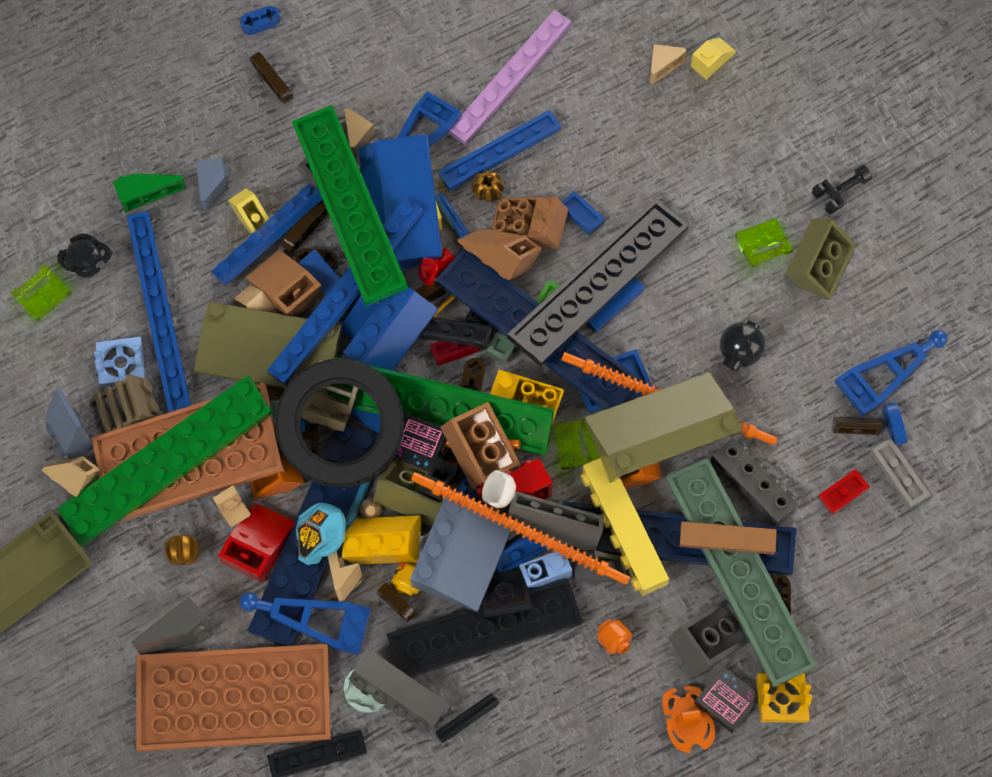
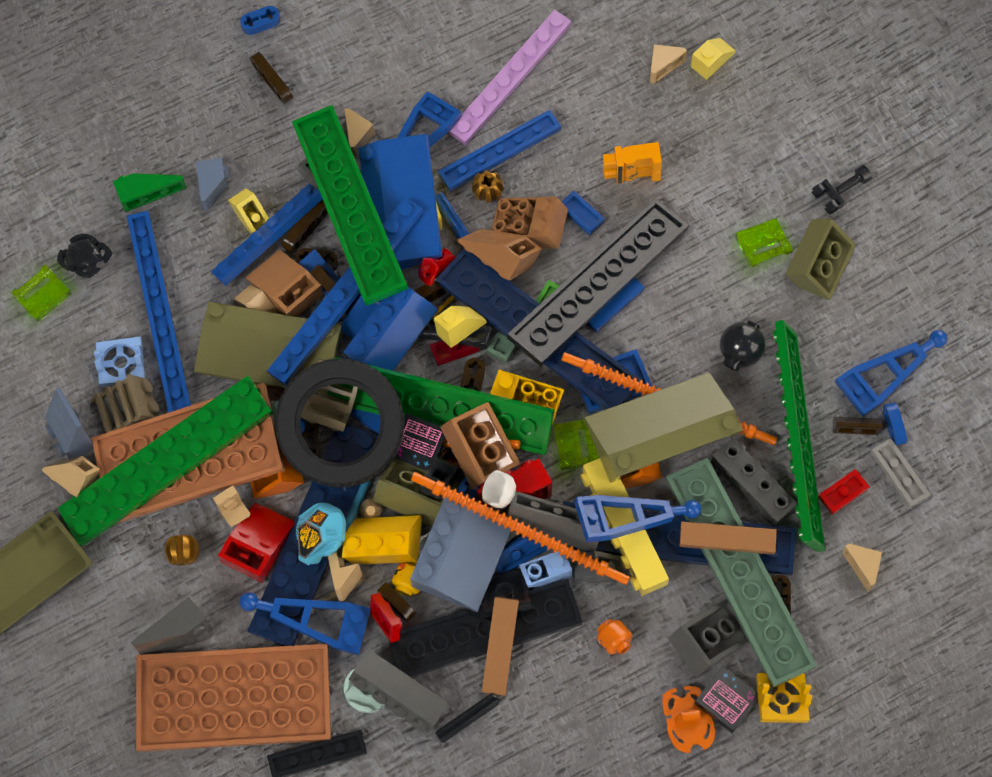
(323, 277): none -> dark brown beam
(385, 618): none -> red plate
(457, 324): none -> light yellow slope
(500, 645): none -> medium nougat tile
(595, 524): none -> plate
(633, 162): none -> light orange hips
(800, 439): none -> green plate
(864, 563): none -> tan slope

